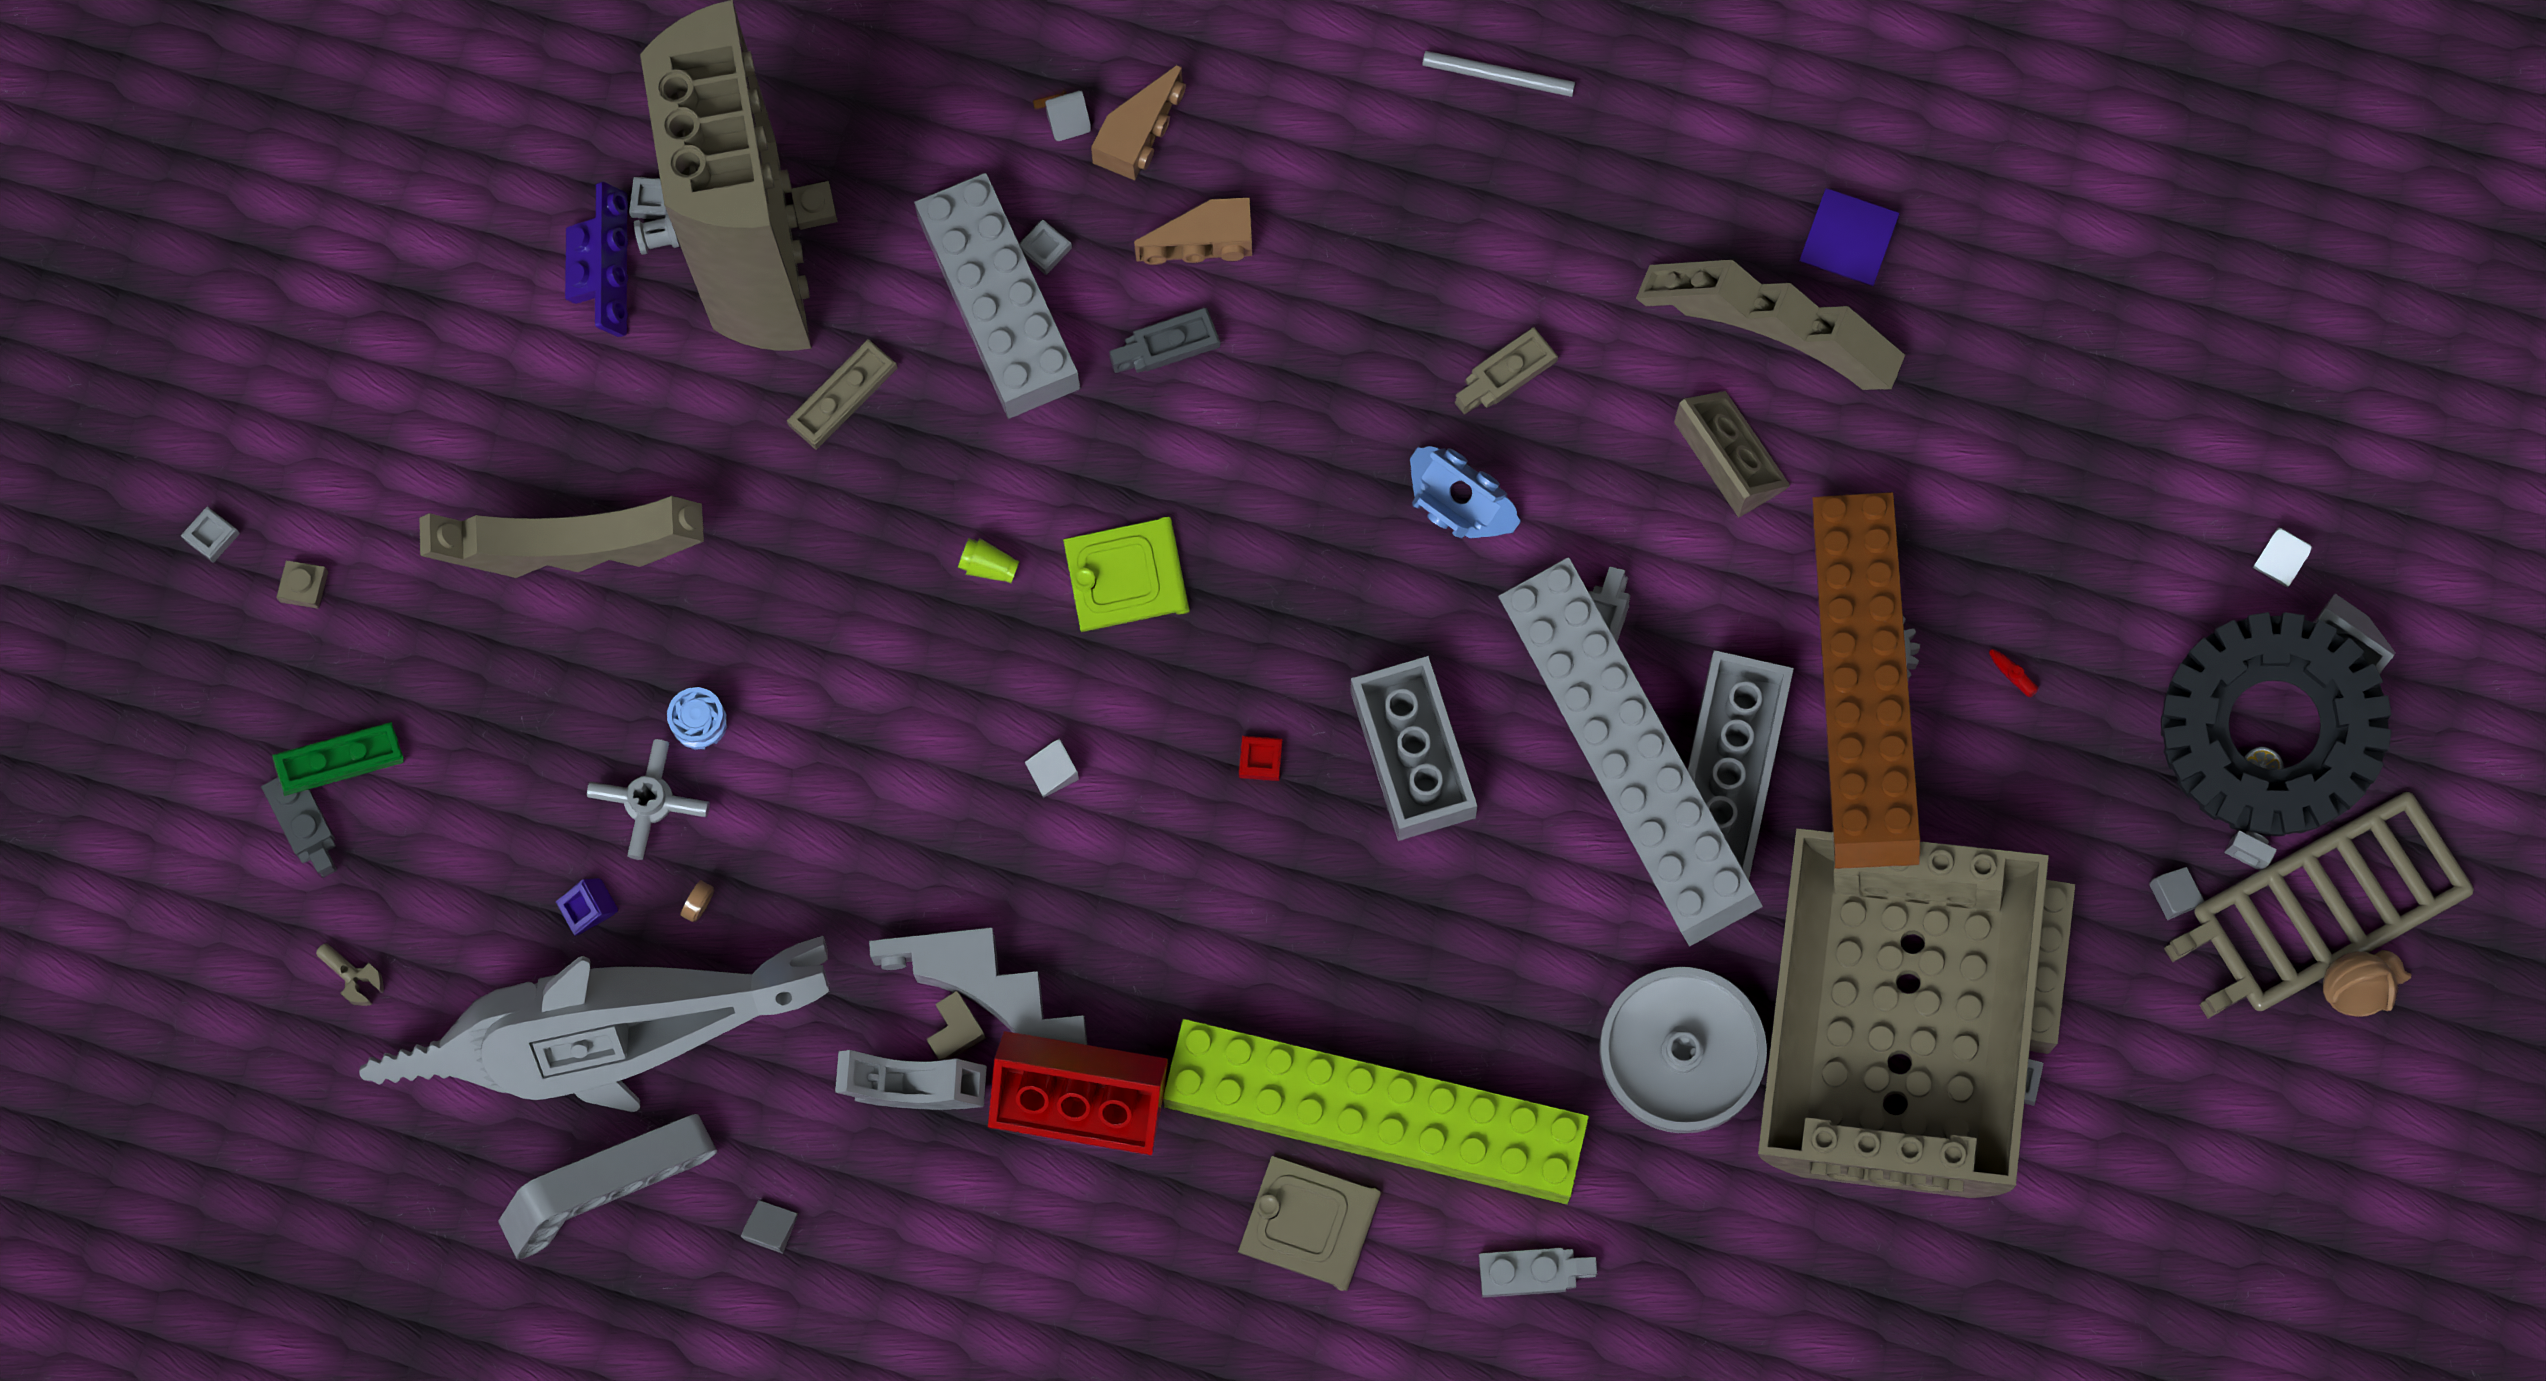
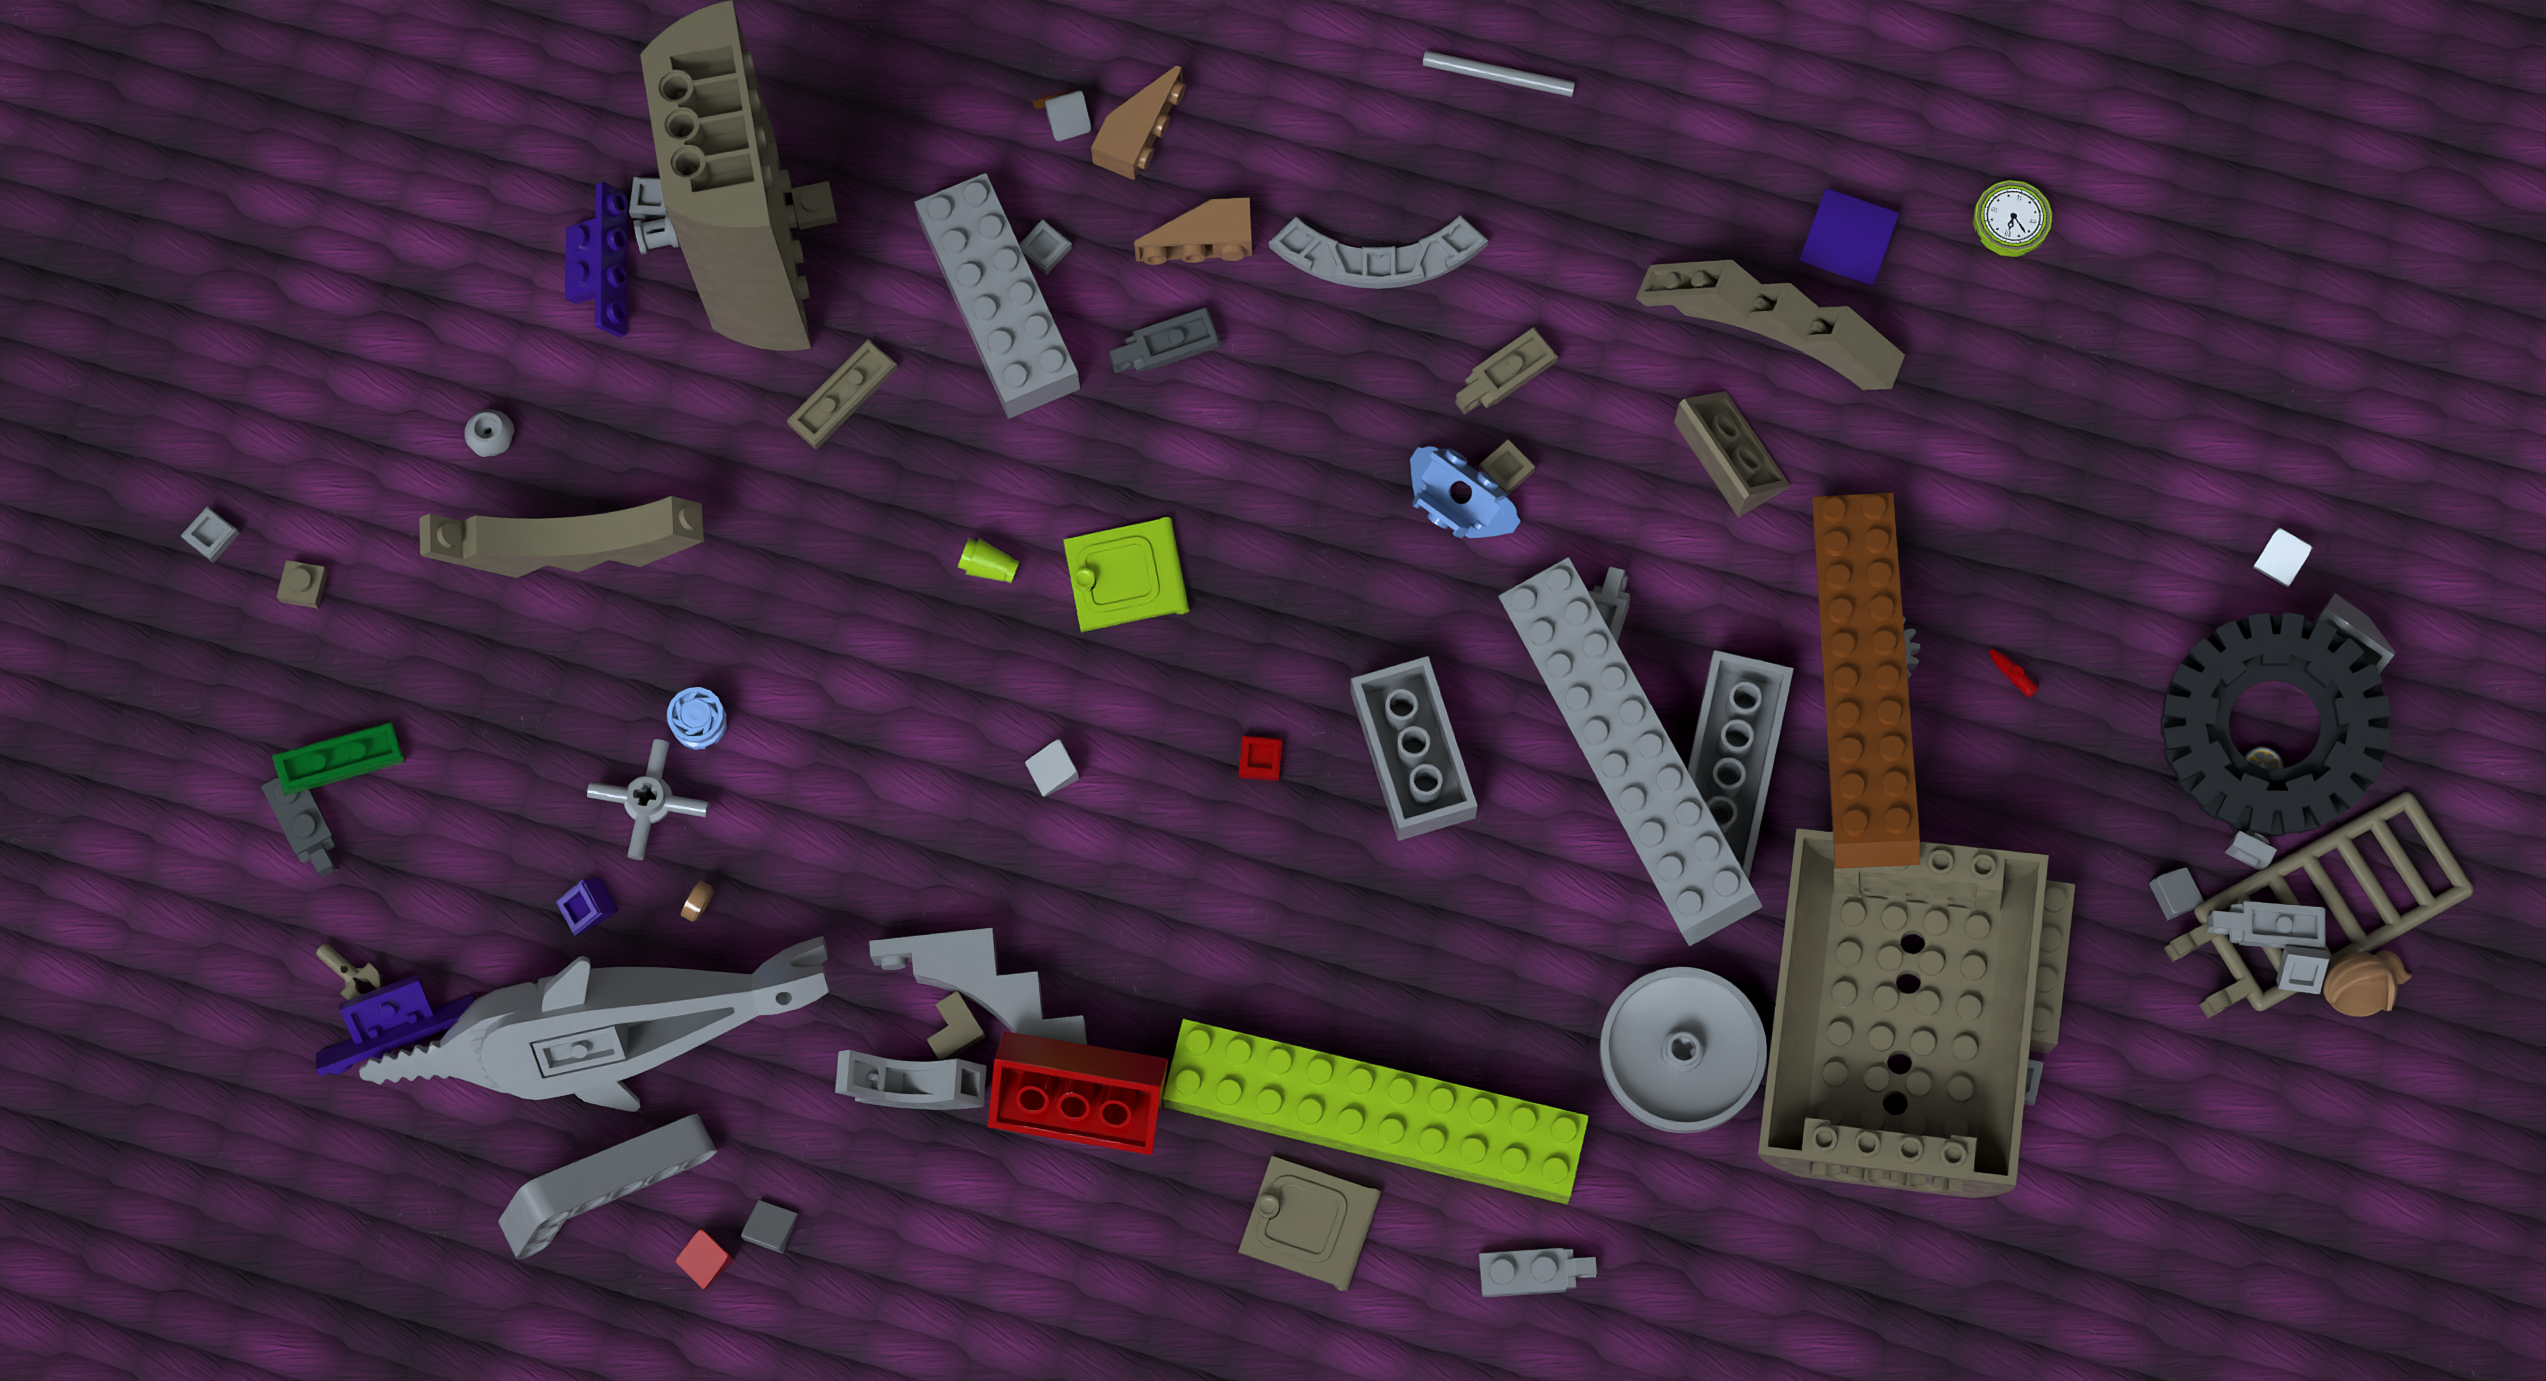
(387, 1021): none -> dark purple bracket
(493, 443): none -> light grey plate
(703, 1259): none -> slope
(1378, 265): none -> light grey tile
(1507, 467): none -> dark tan plate
(2012, 218): none -> tile
(2271, 925): none -> light grey hinge
(2302, 969): none -> light grey plate

